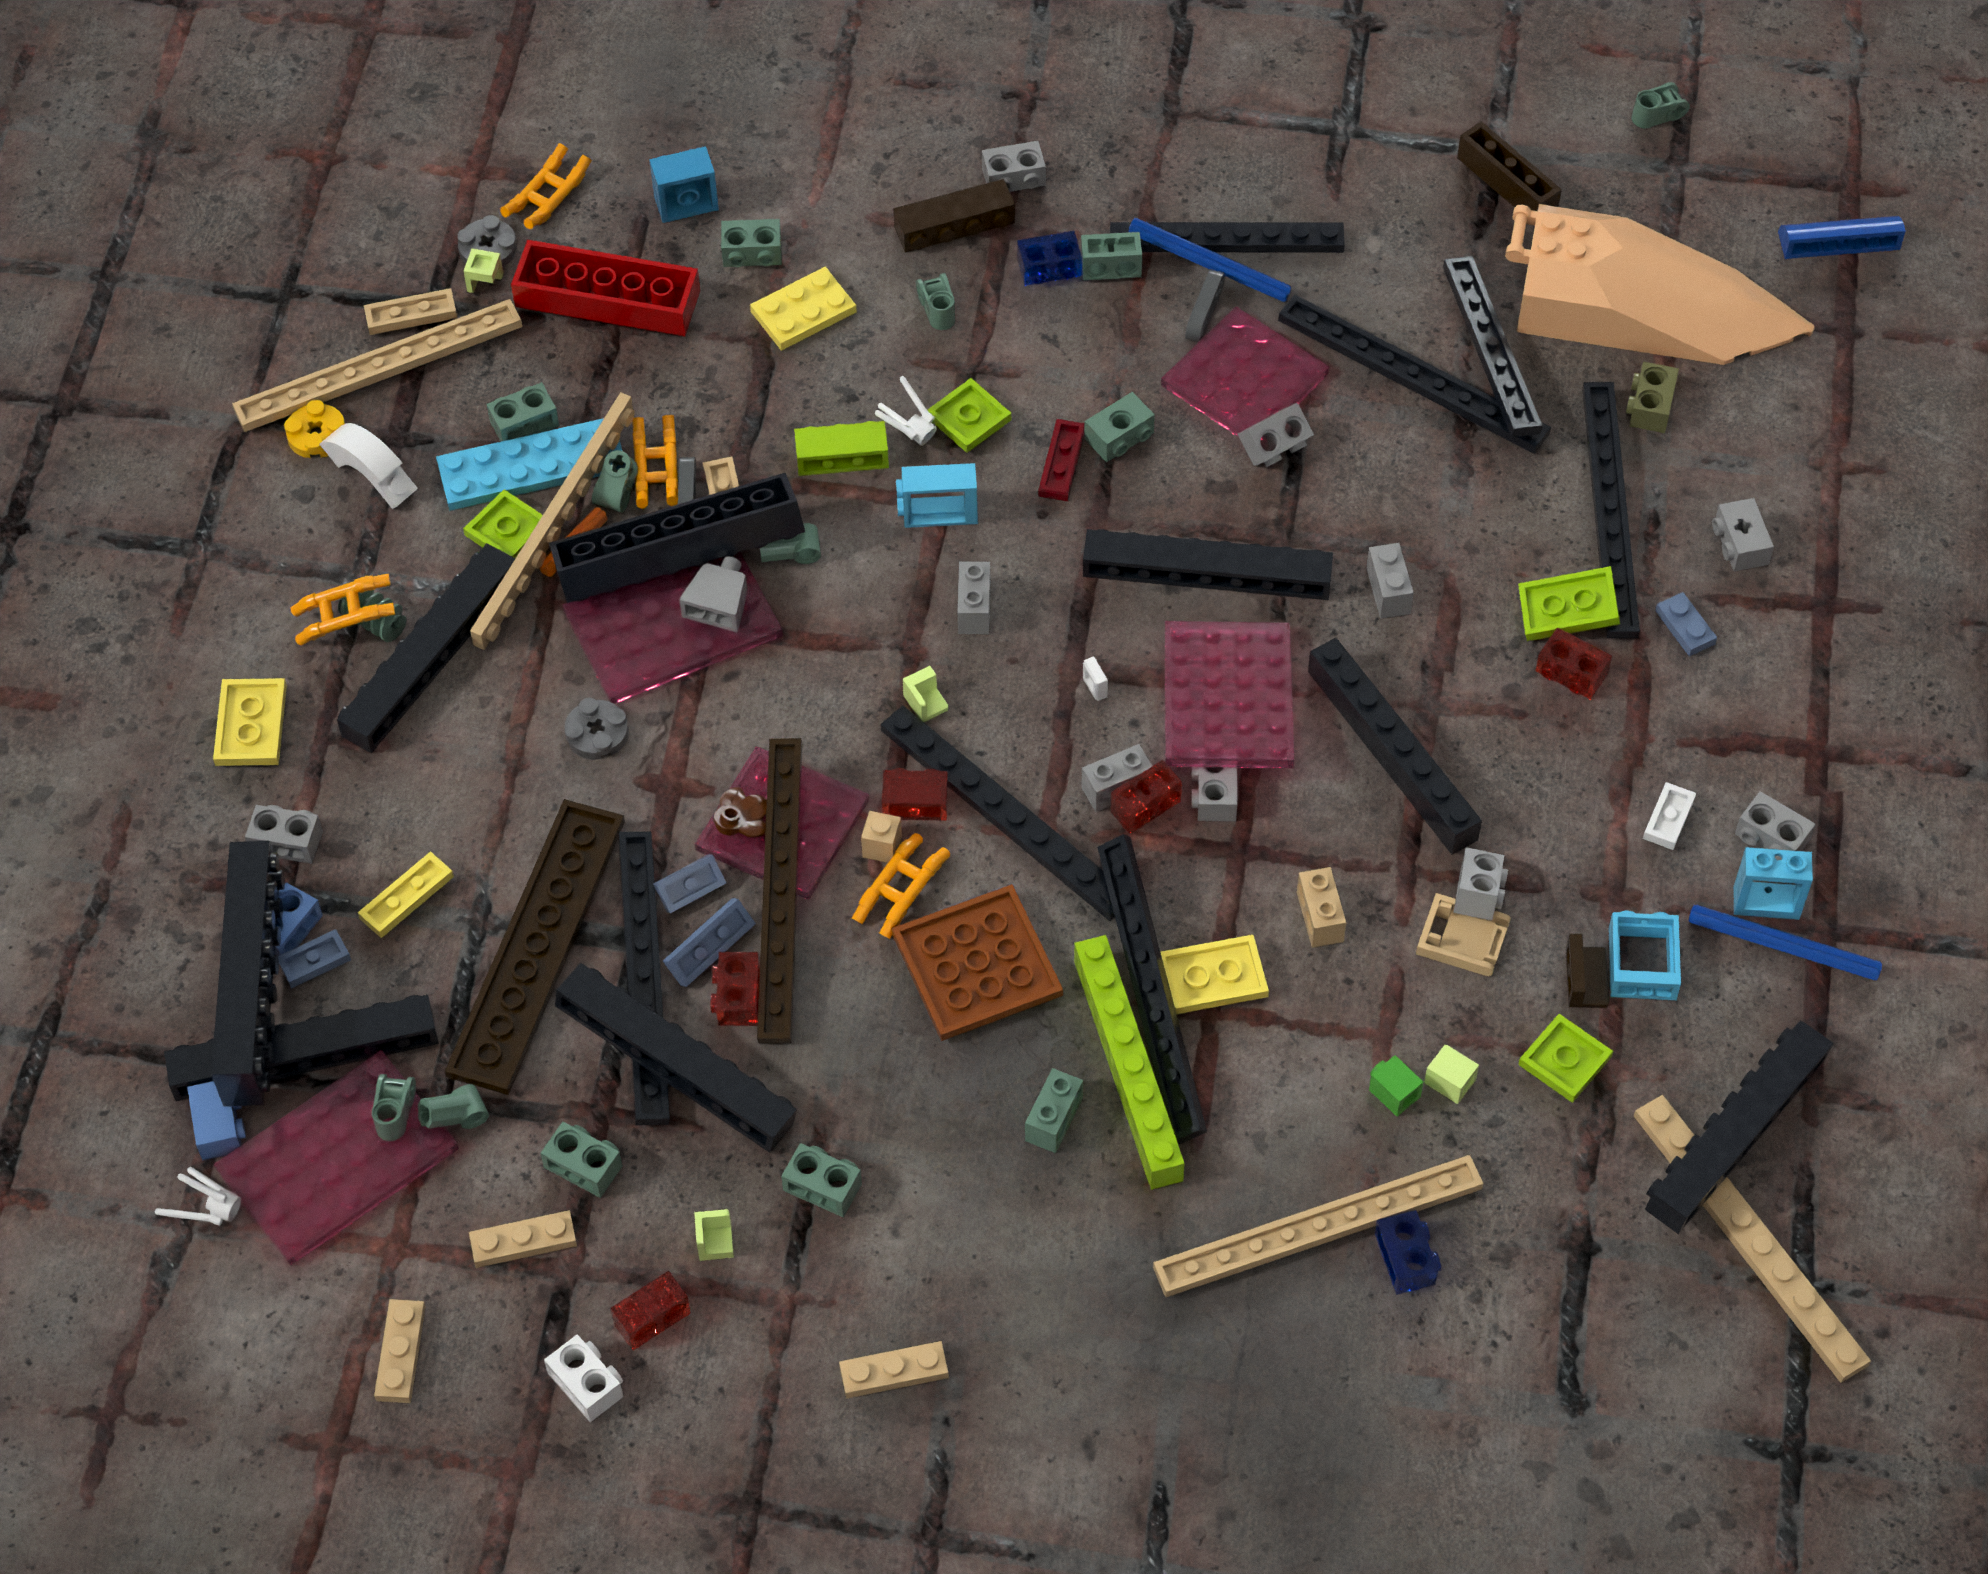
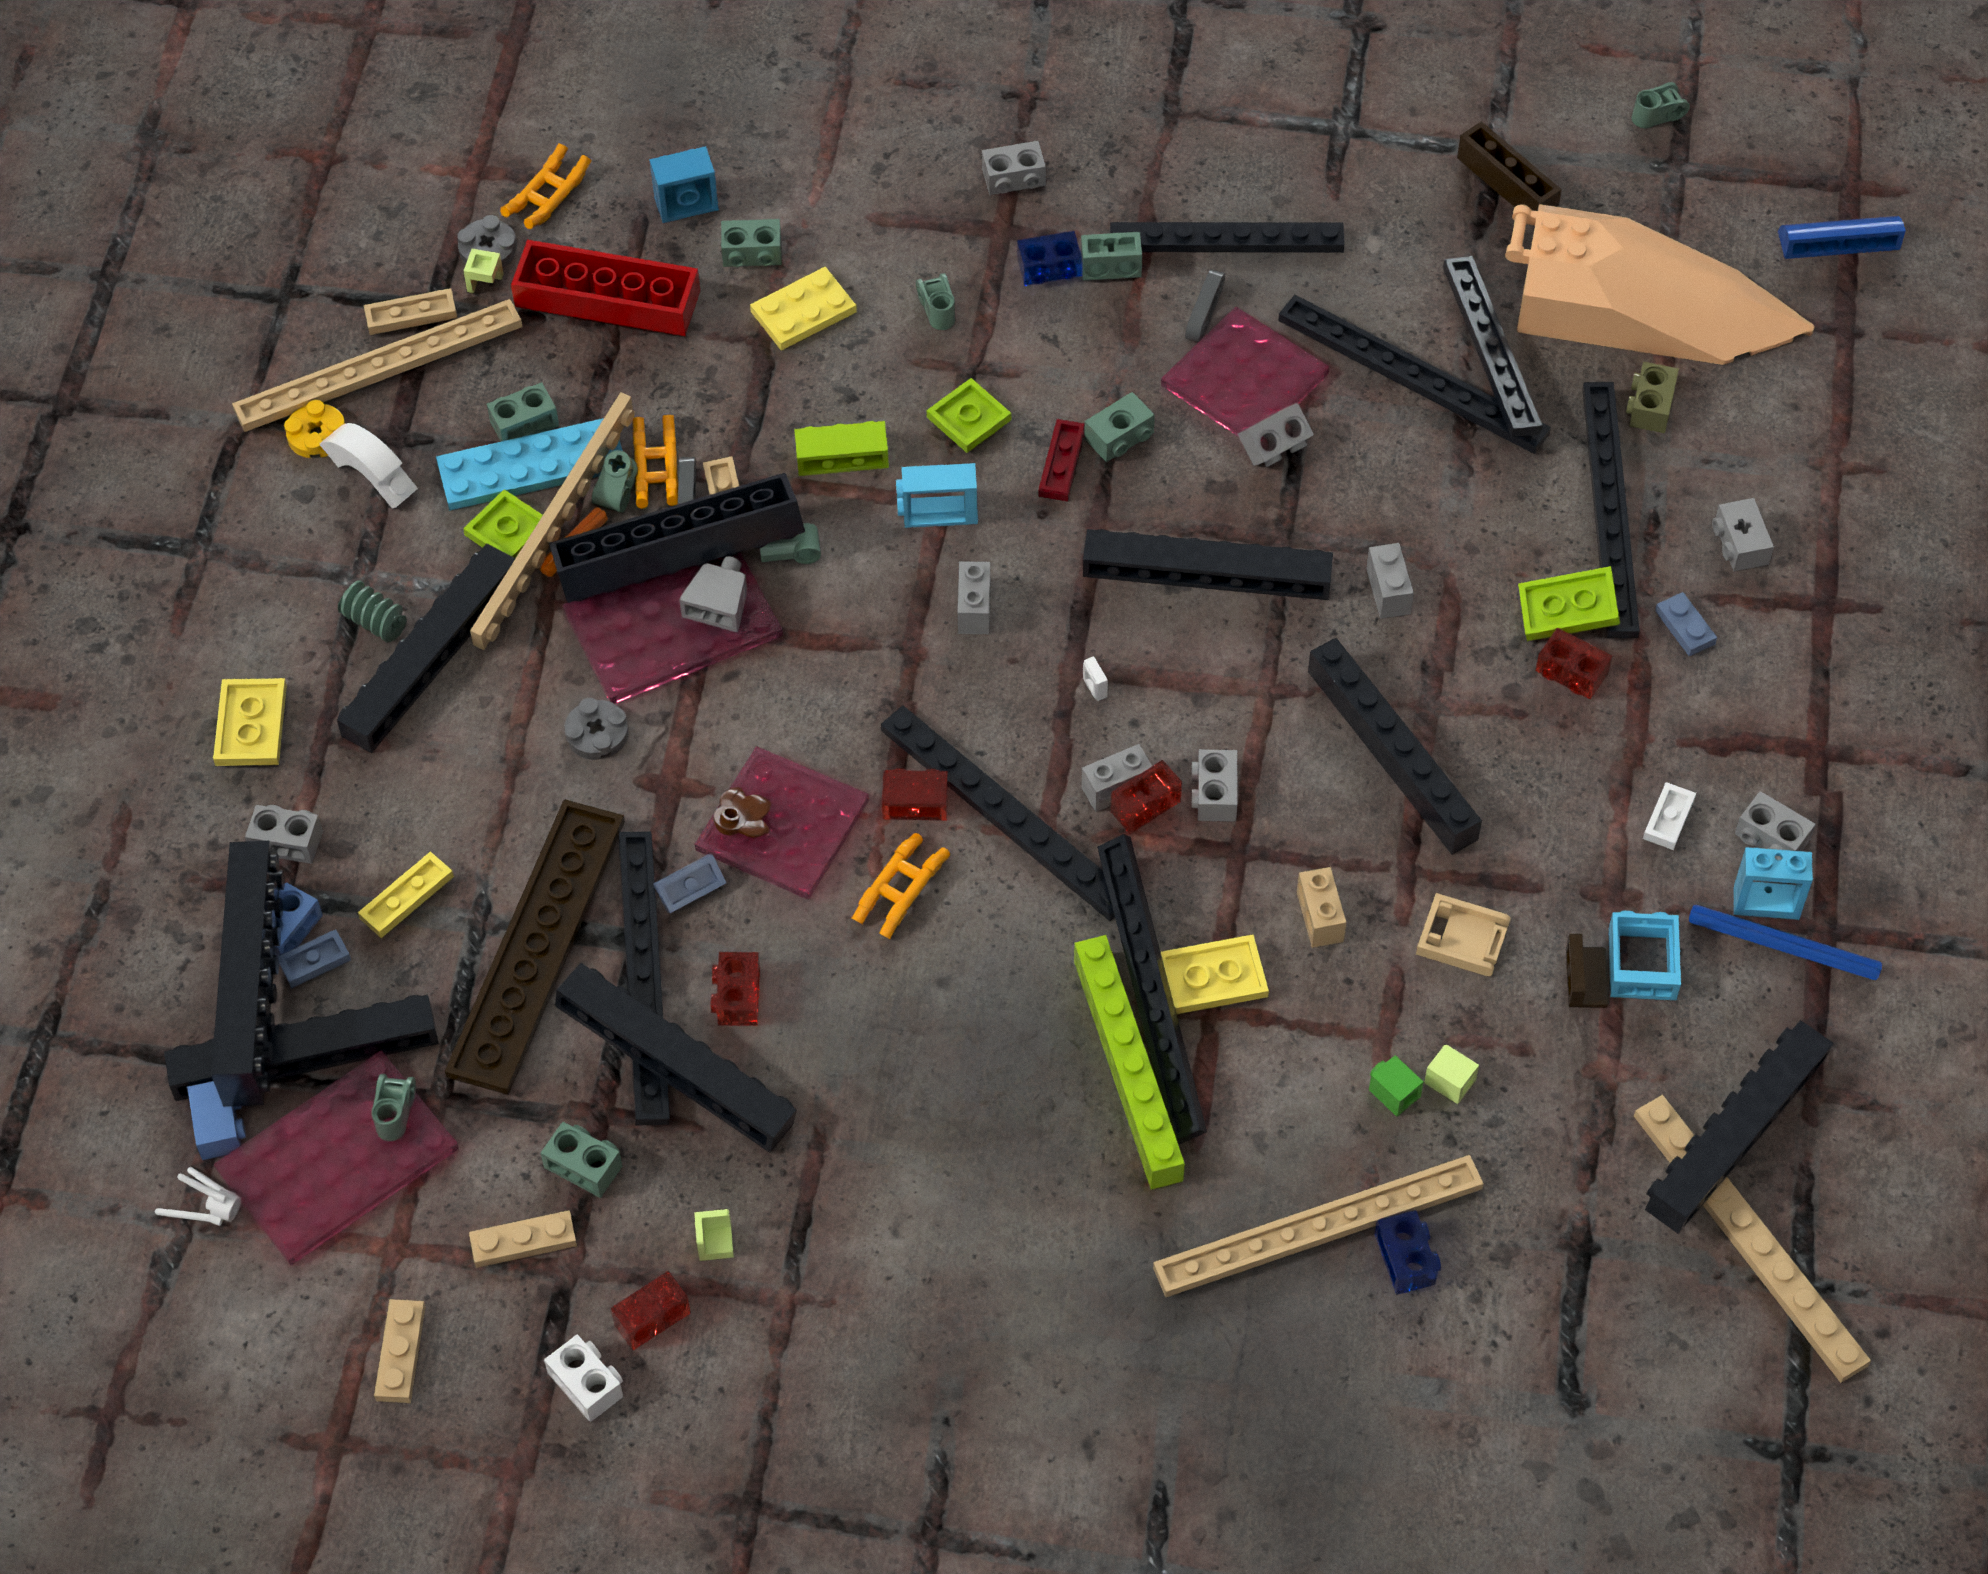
(356, 613): light orange piece -> none
(460, 1107): sand green piece -> none
(707, 941): sand blue plate -> none
(780, 891): dark brown plate -> none
(817, 1186): sand green brick -> none
(881, 836): tan brick -> none
(893, 1369): tan plate -> none
(918, 427): white plant -> none
(922, 694): yellowish green panel -> none
(954, 215): dark brown brick -> none
(977, 962): dark orange plate -> none
(1054, 1110): sand green brick -> none
(1211, 260): blue axle -> none
(1228, 695): clear pink plate -> none
(1480, 883): light grey brick -> none
(1565, 1058): lime plate -> none

